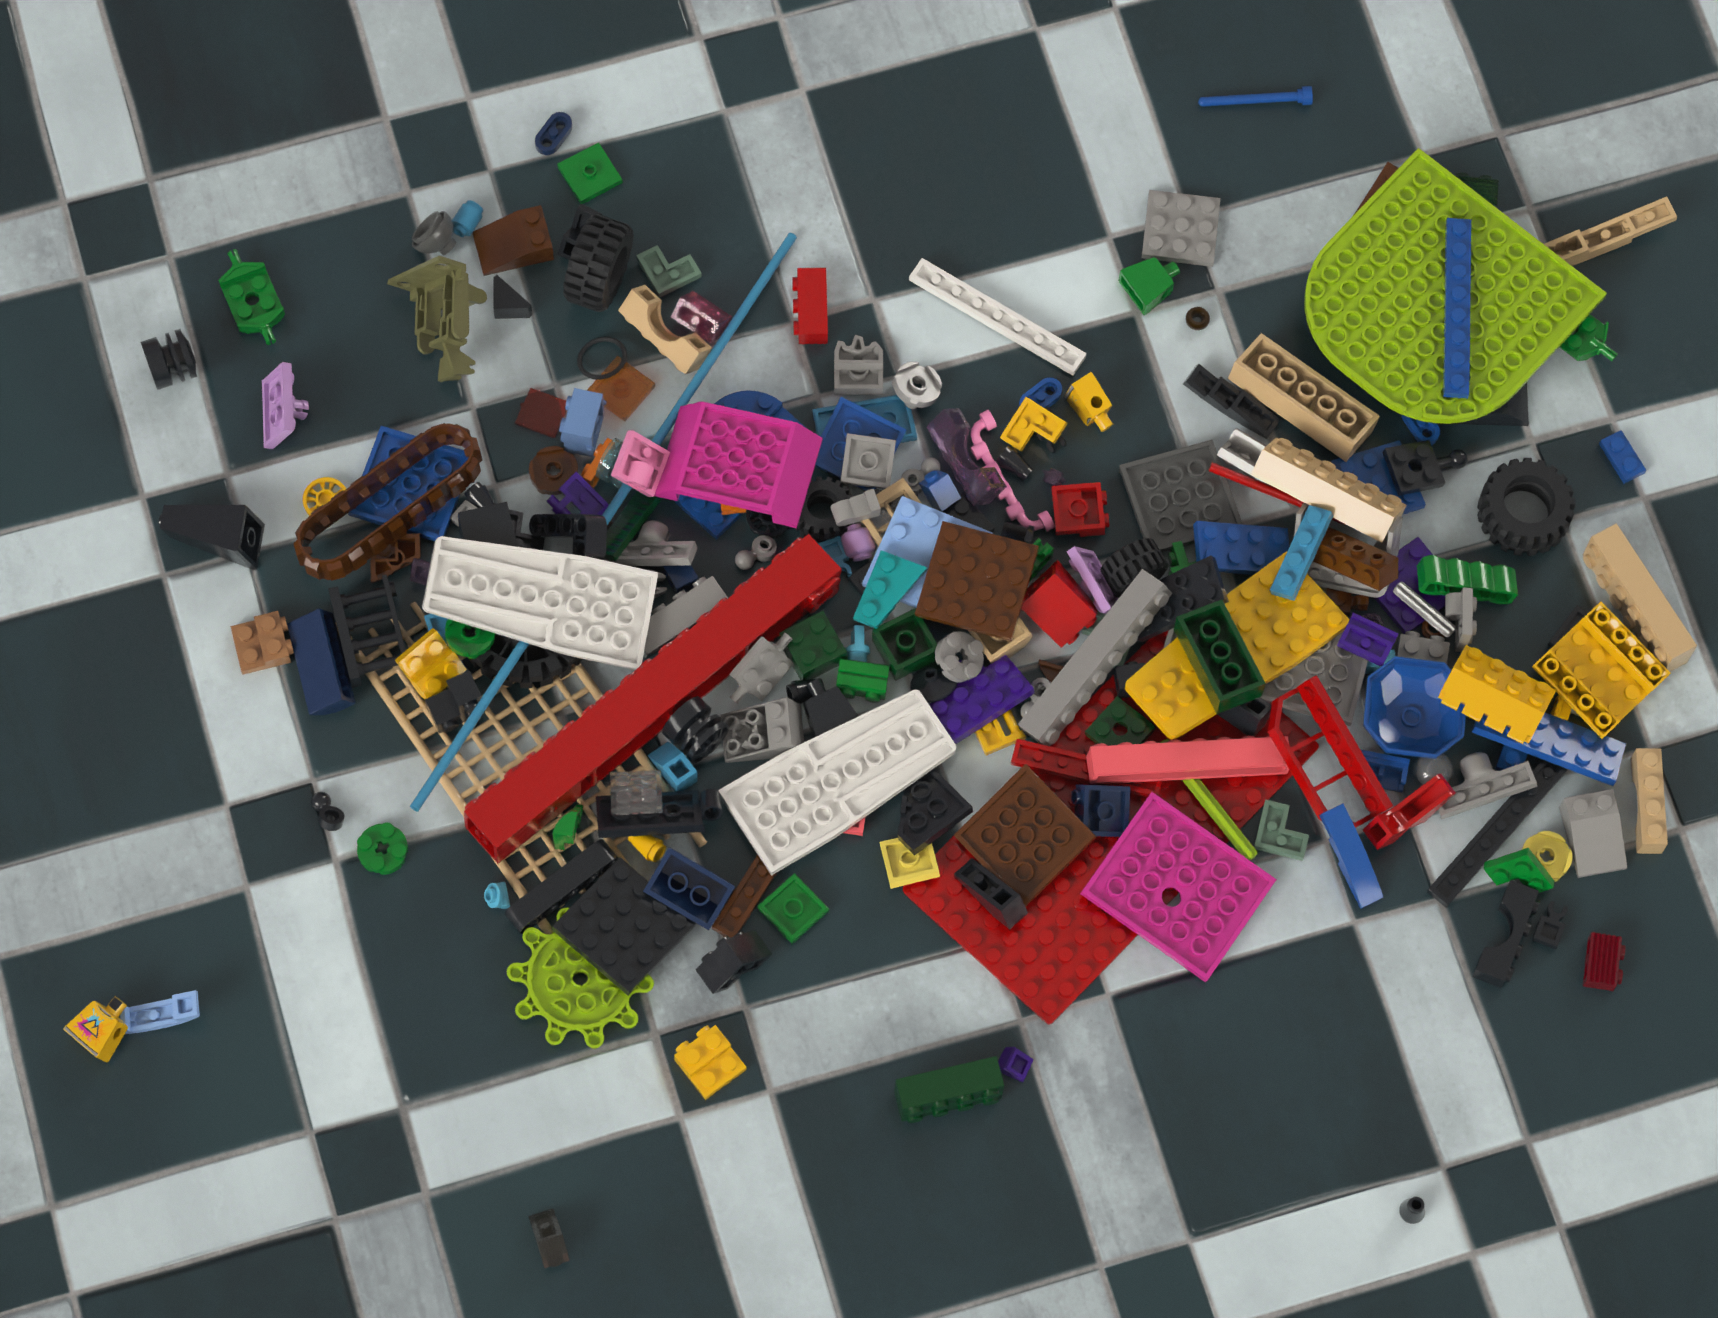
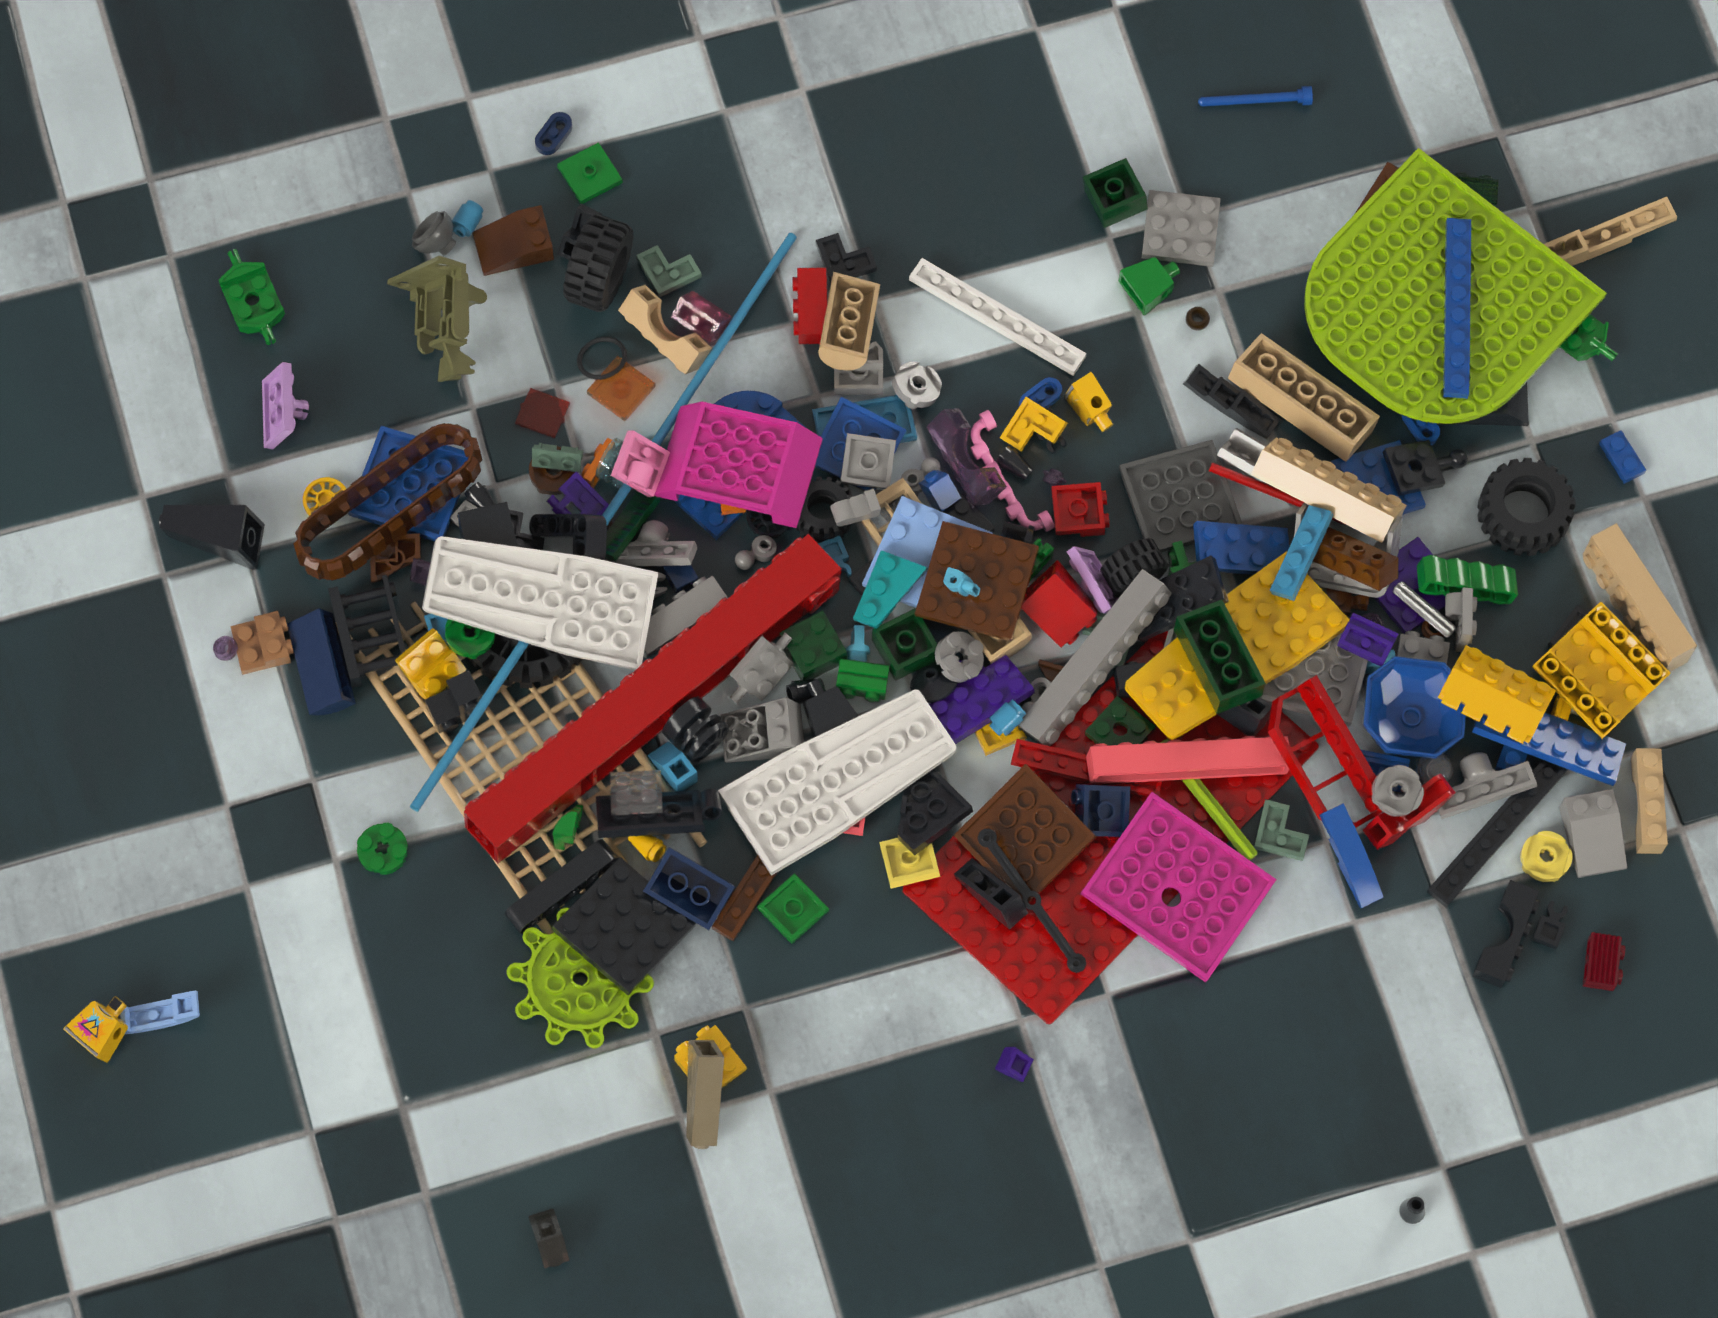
(169, 359): black wheel -> none
(219, 648): none -> clear purple plate
(329, 816): black plate -> none
(497, 895): medium azure plate -> none
(507, 302): black slope -> none
(549, 457): none -> sand green hinge
(583, 422): medium blue brick -> none
(703, 1092): none -> dark tan slope
(732, 959): black brick -> none
(837, 260): none -> black plate
(848, 322): none -> tan brick
(858, 542): lavender head -> none
(949, 1089): dark green brick -> none
(963, 585): none -> medium azure piece
(1007, 718): none -> dark azure brick
(1076, 961): none -> black piece
(1115, 192): none -> dark green brick
(1410, 786): none -> light grey plate
(1521, 866): green plate -> none

